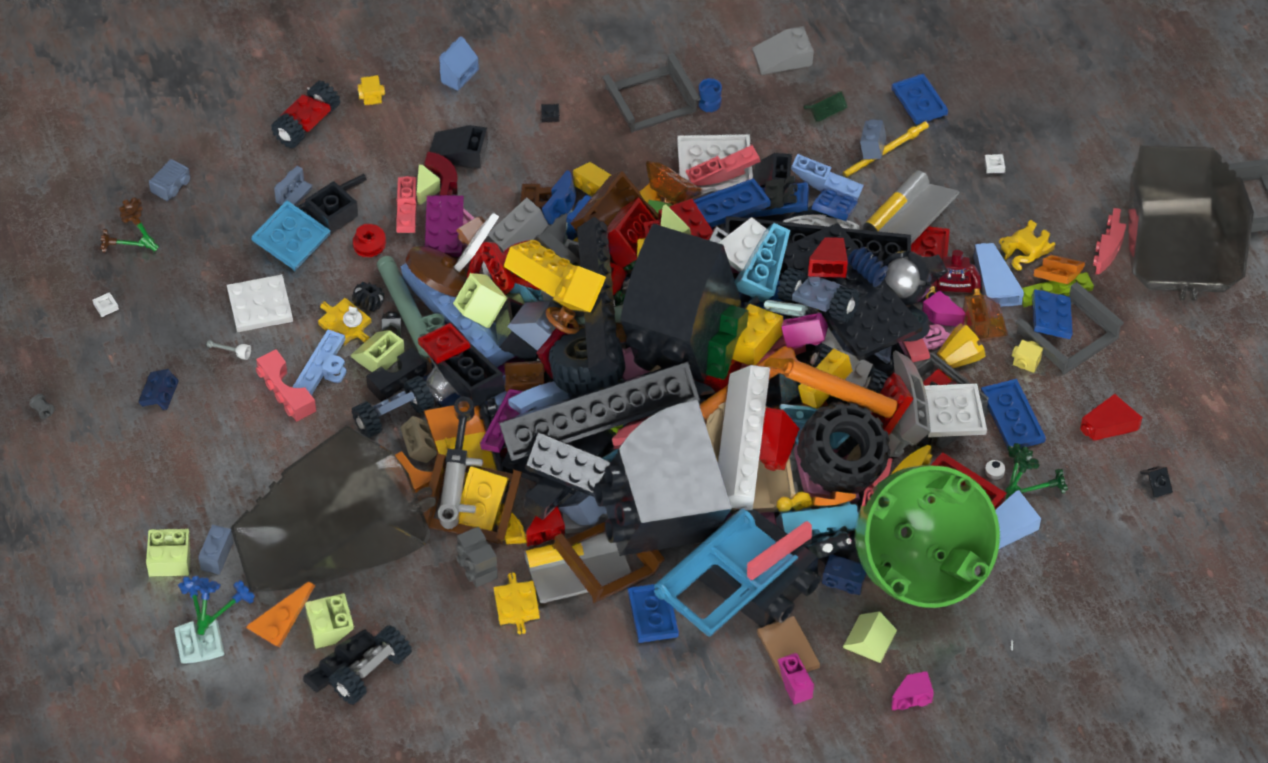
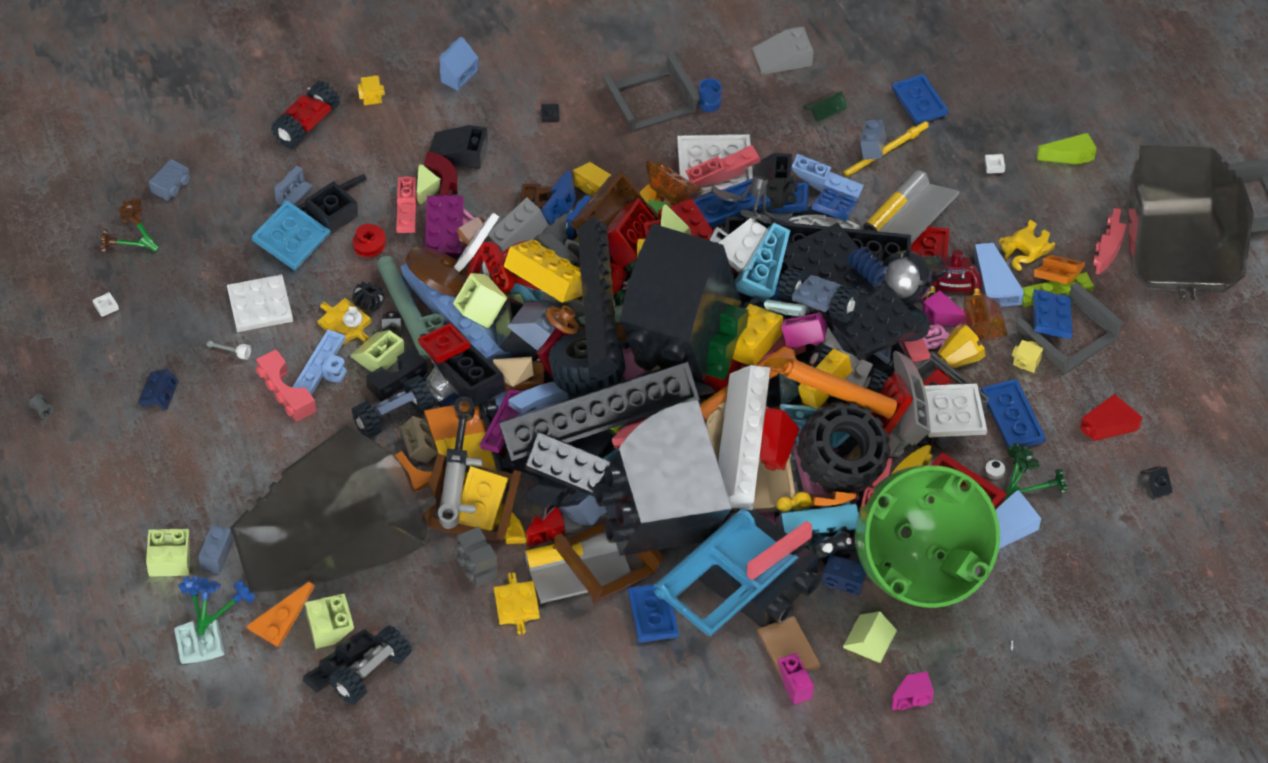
(515, 369): none -> tan slope
(579, 288): yellow slope -> none
(758, 190): none -> dark grey plant
(829, 259): red slope -> none
(1070, 150): none -> lime slope

